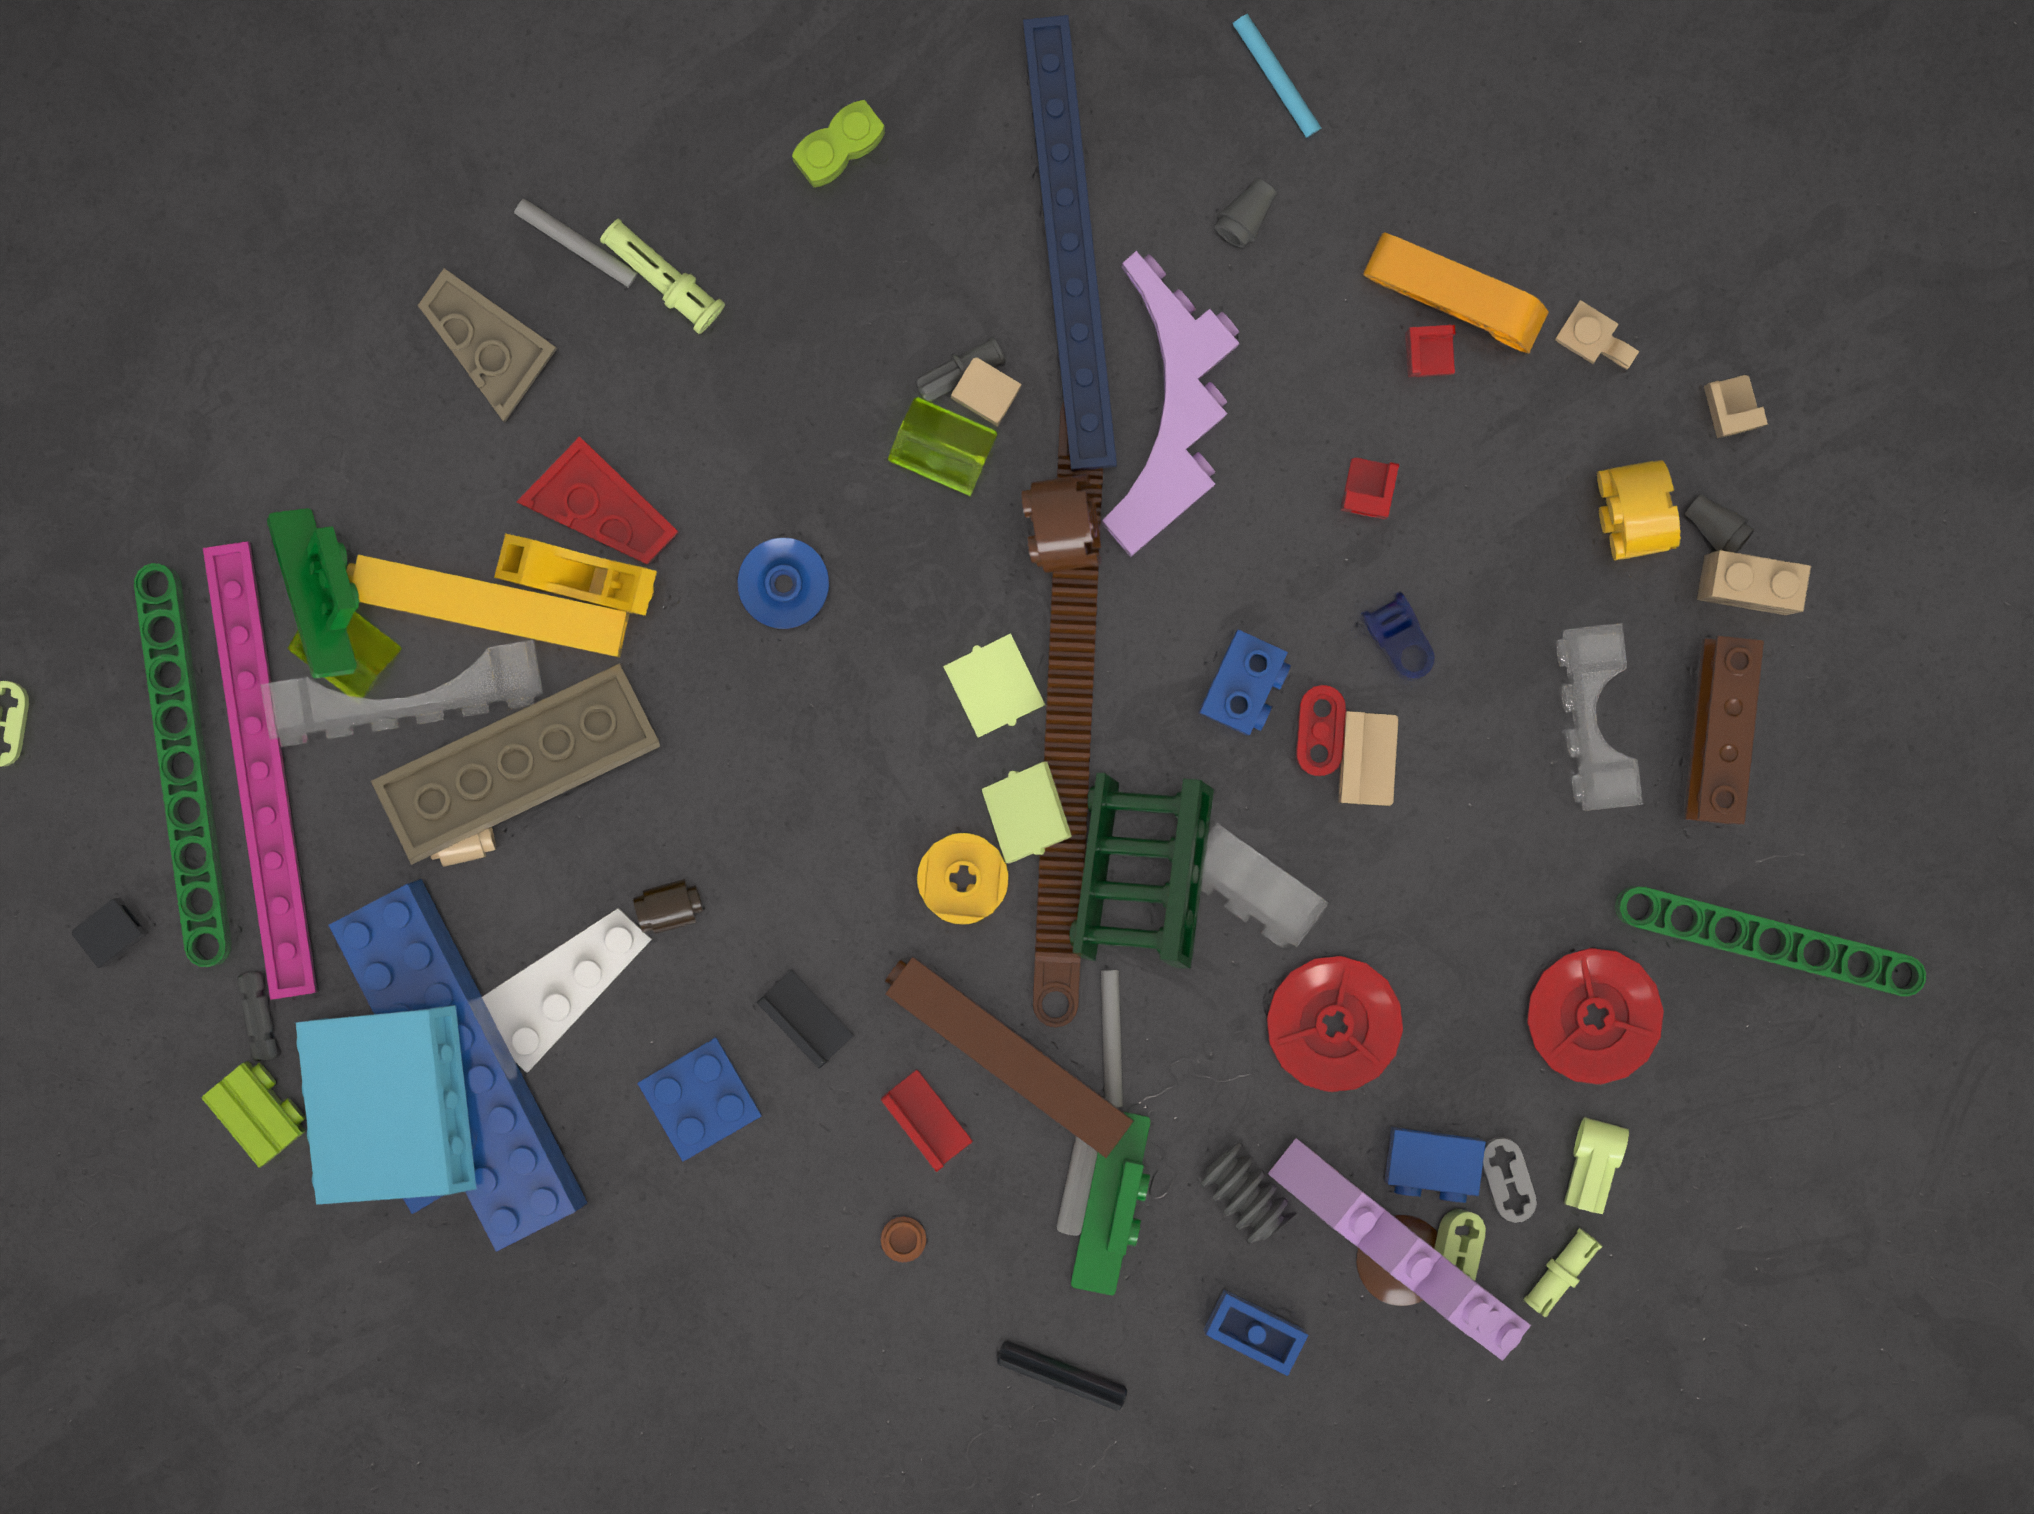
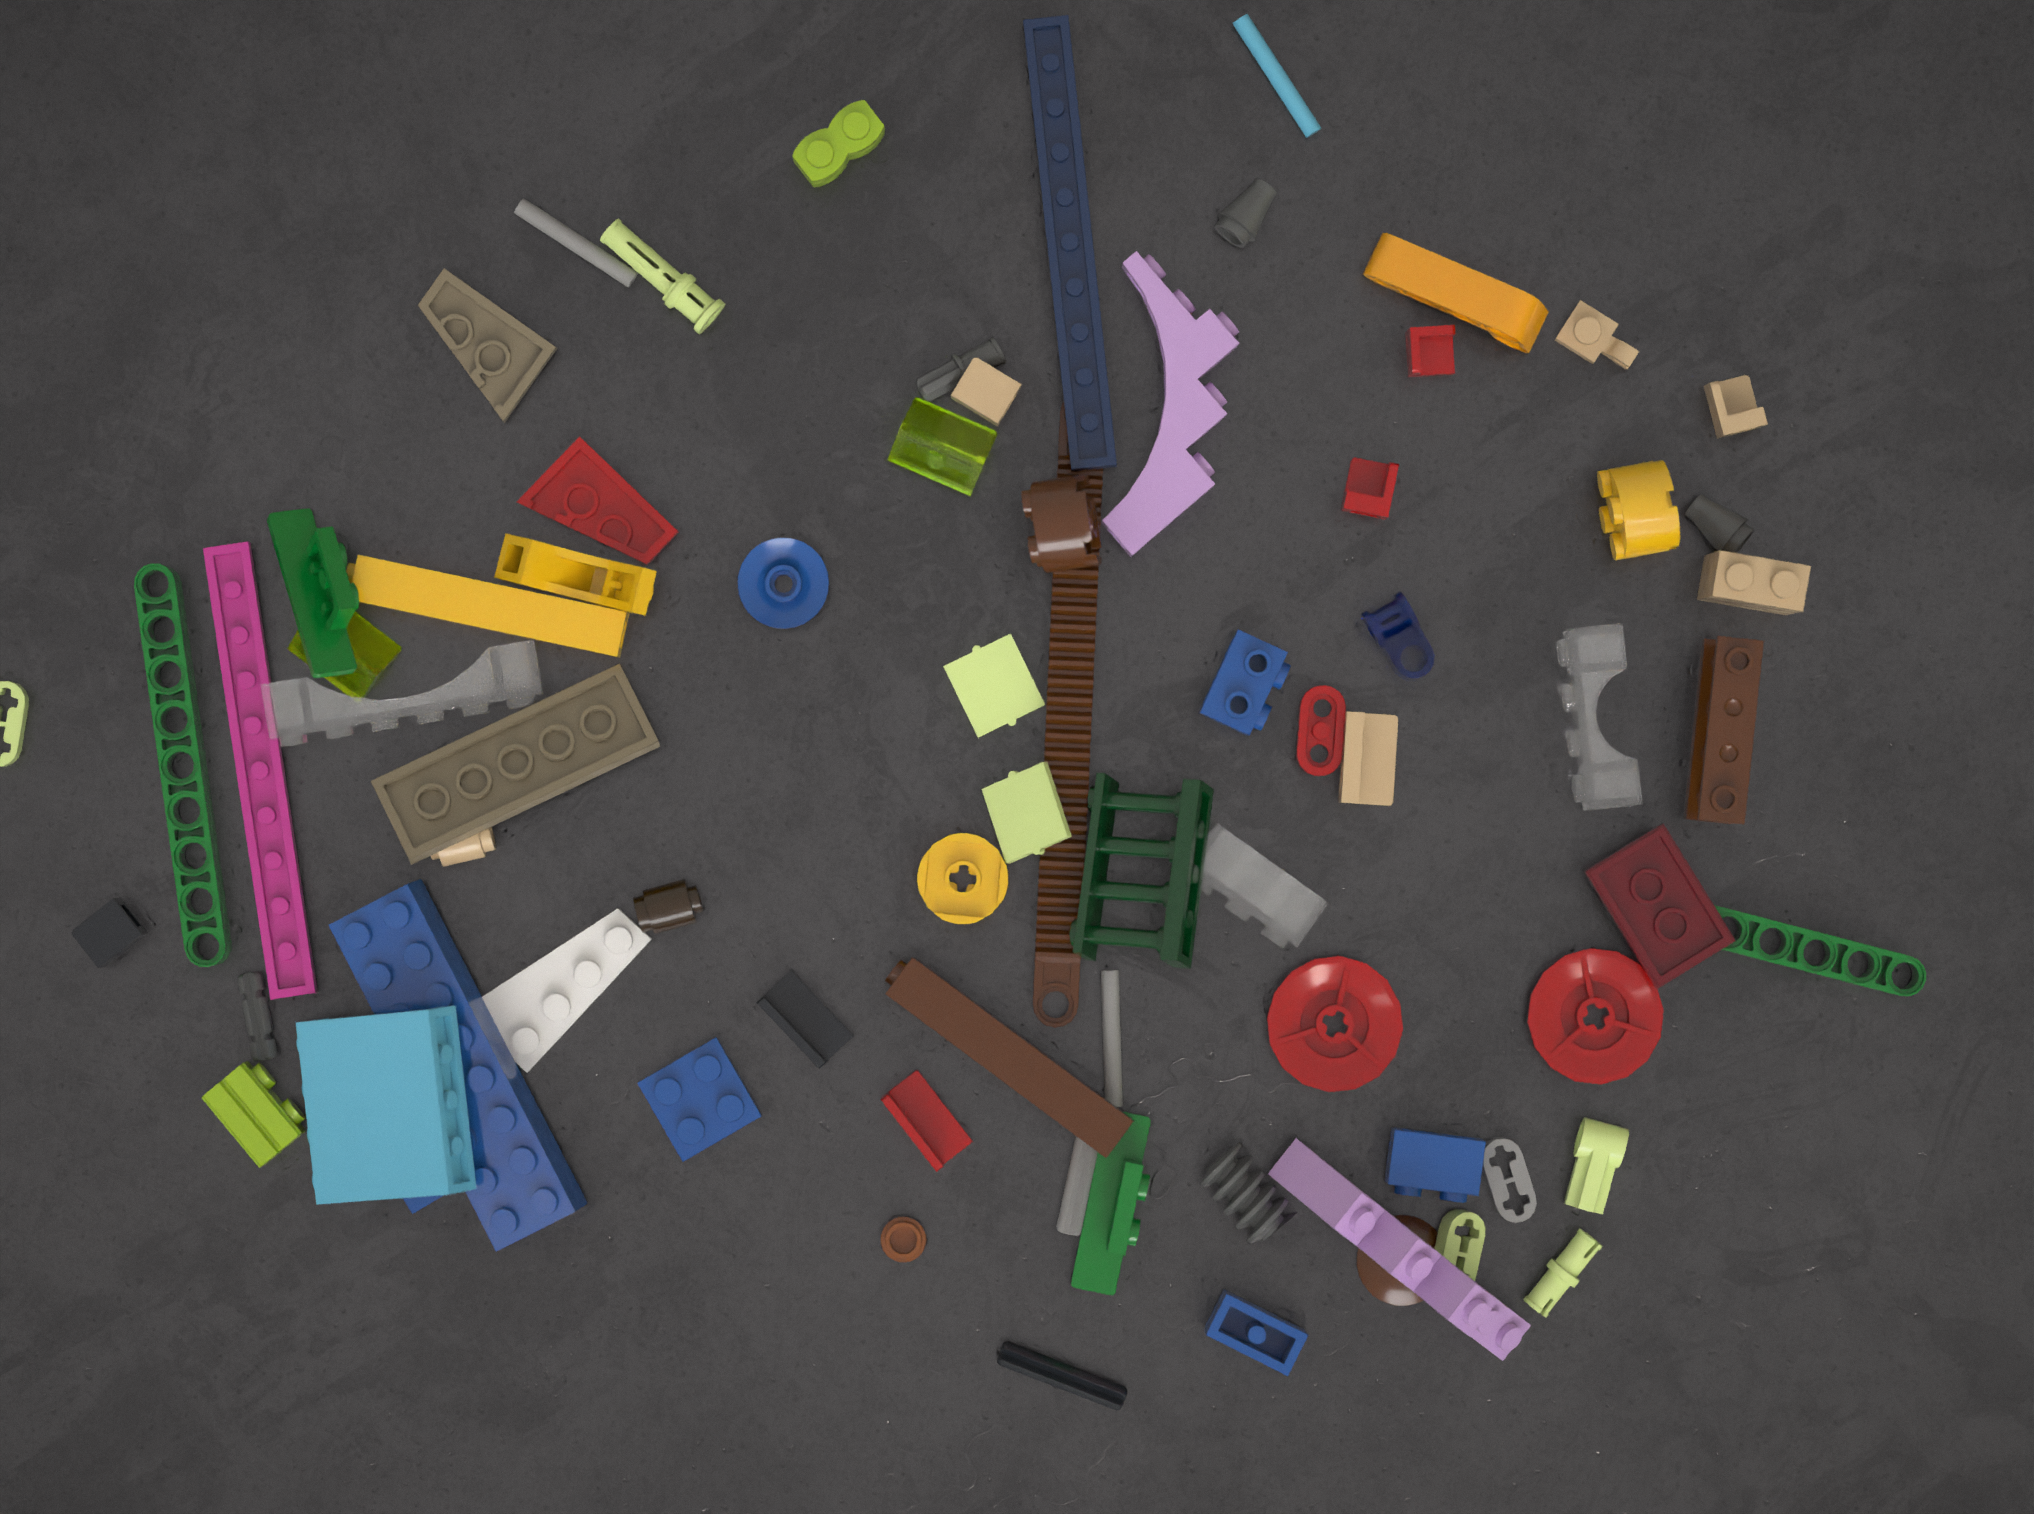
(1659, 906): none -> dark red tile

